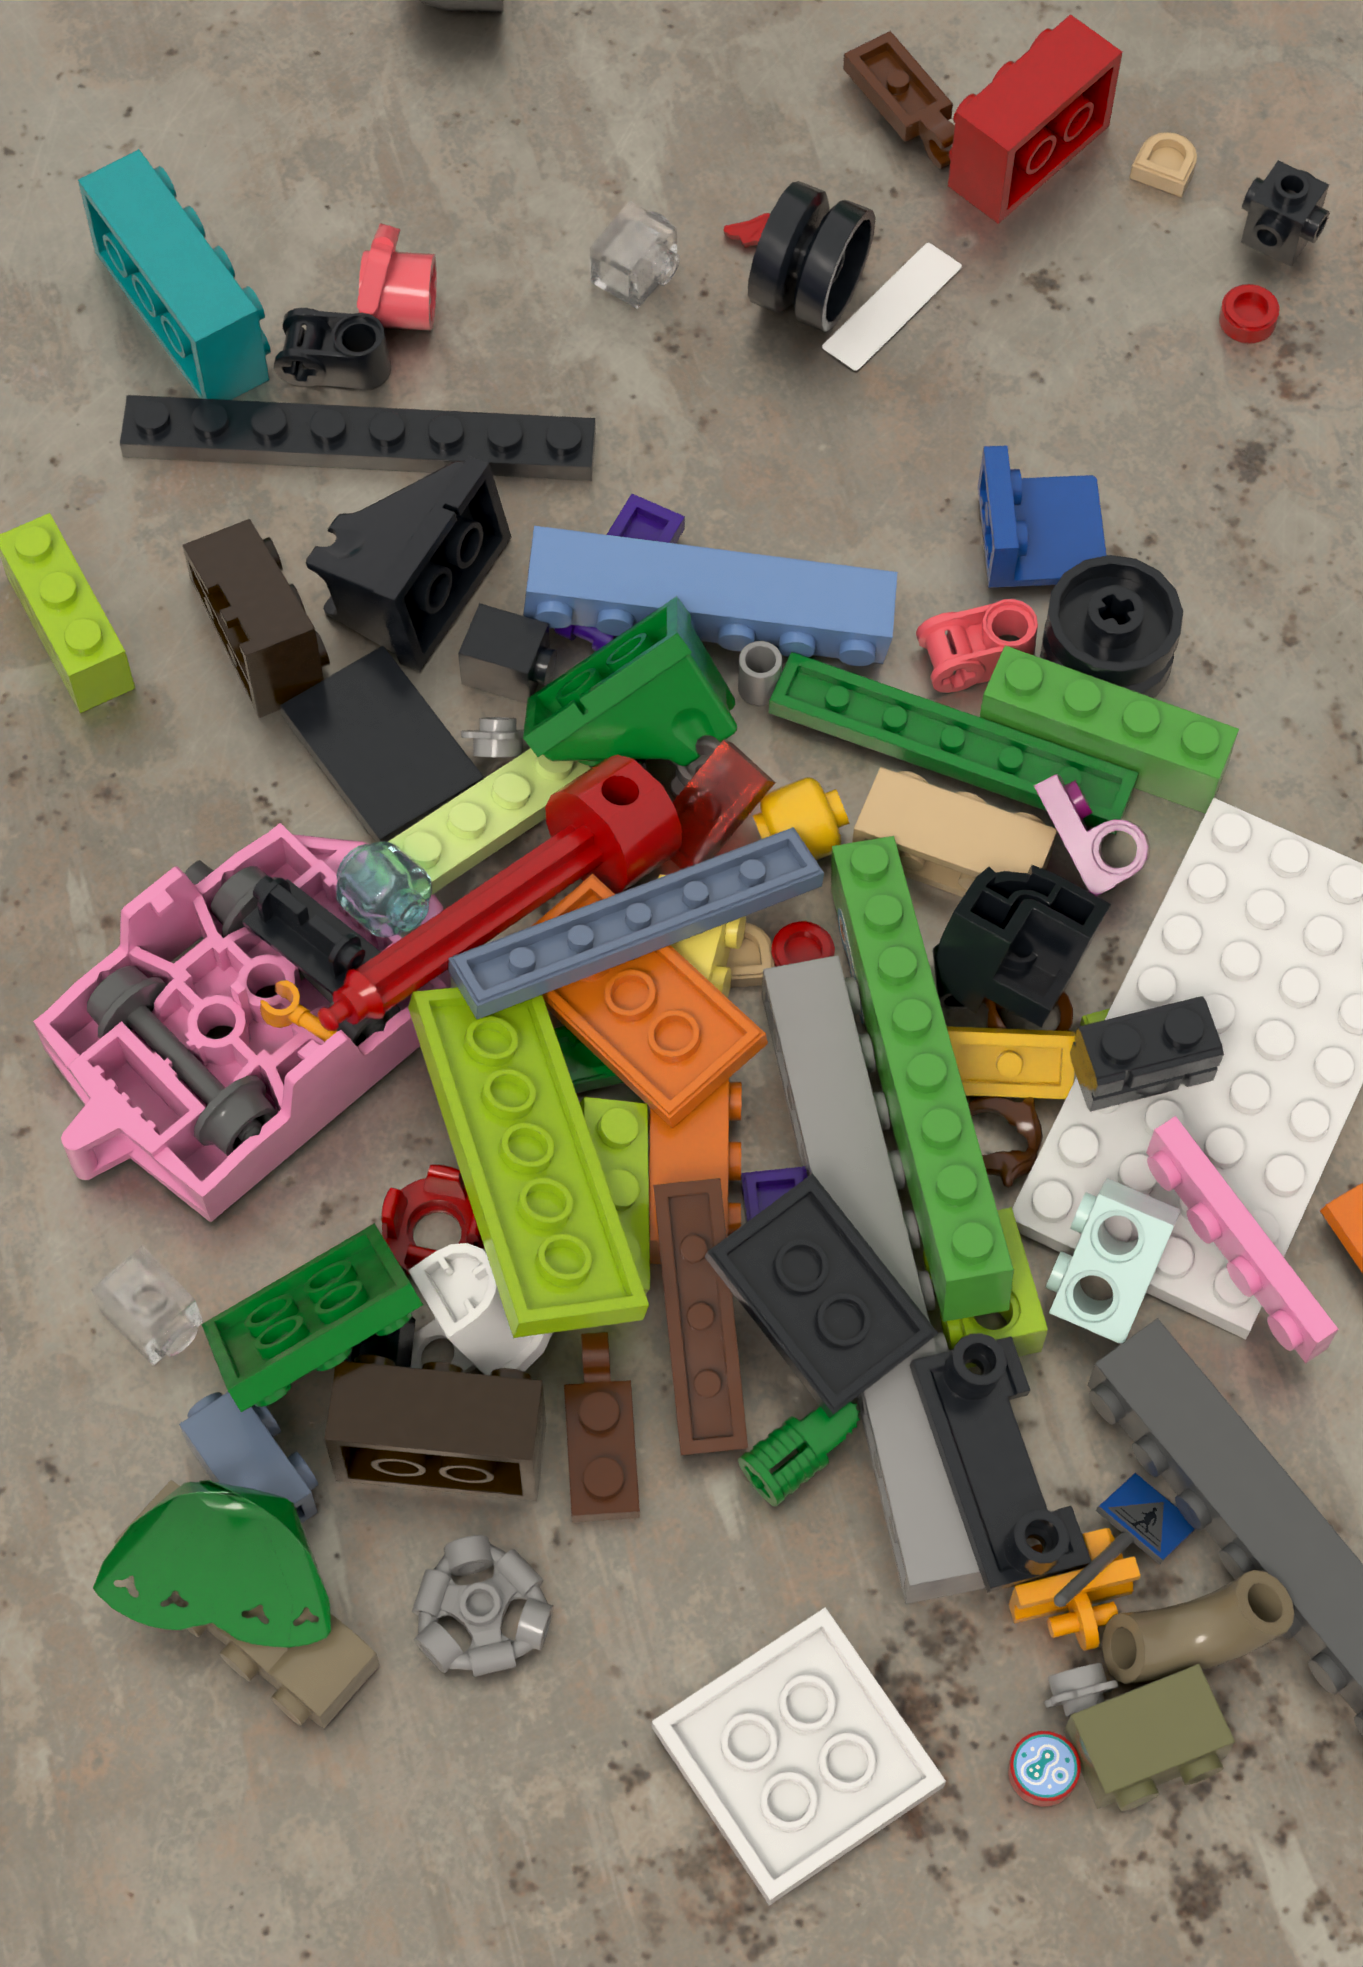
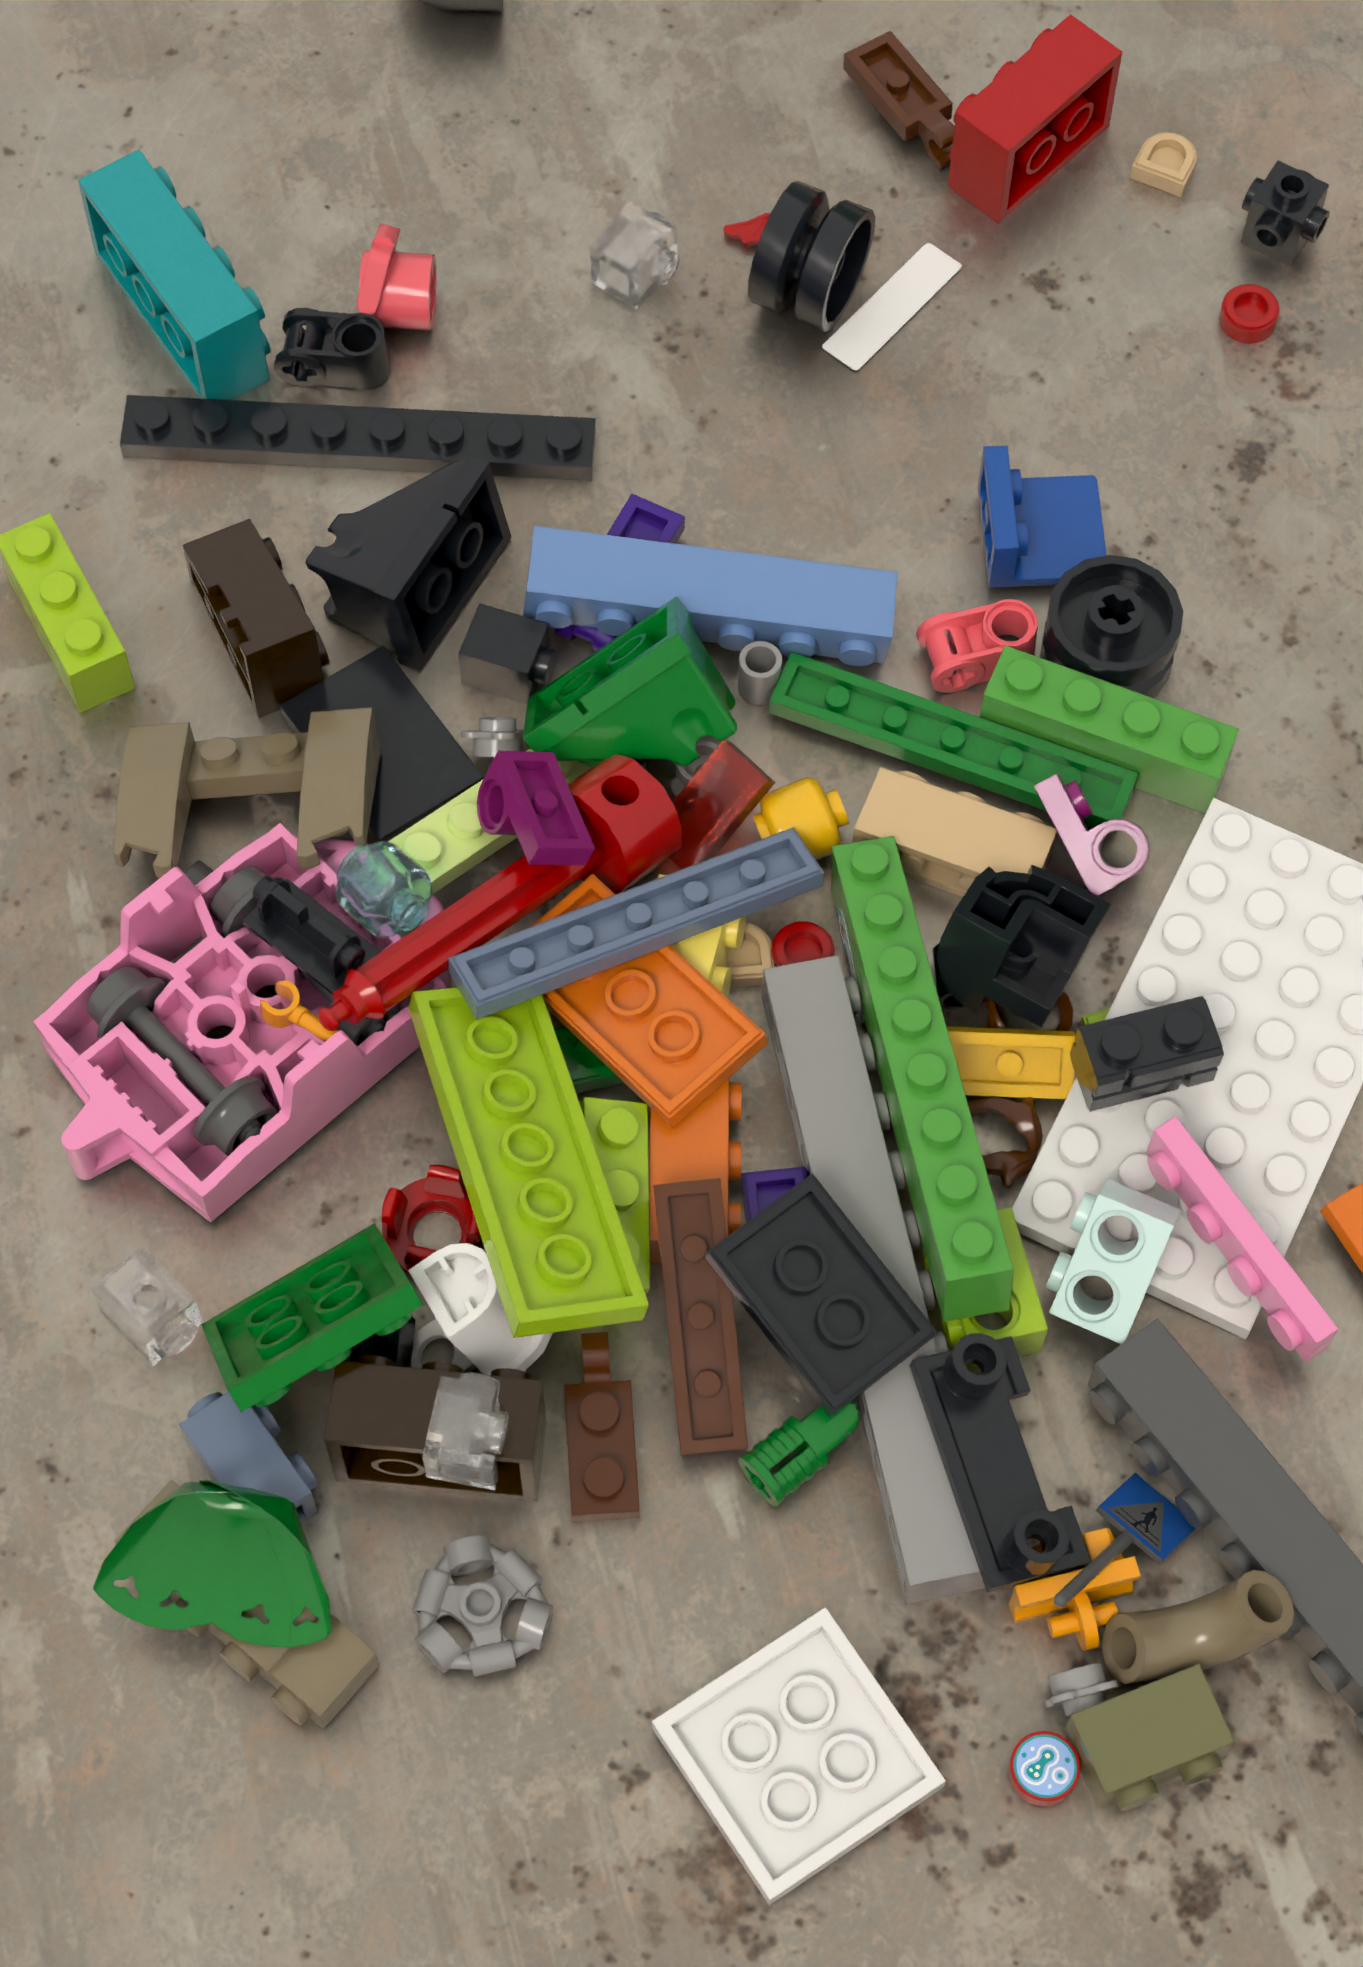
(168, 769): none -> dark tan wedge
(465, 1430): none -> clear brick
(531, 799): none -> magenta plate

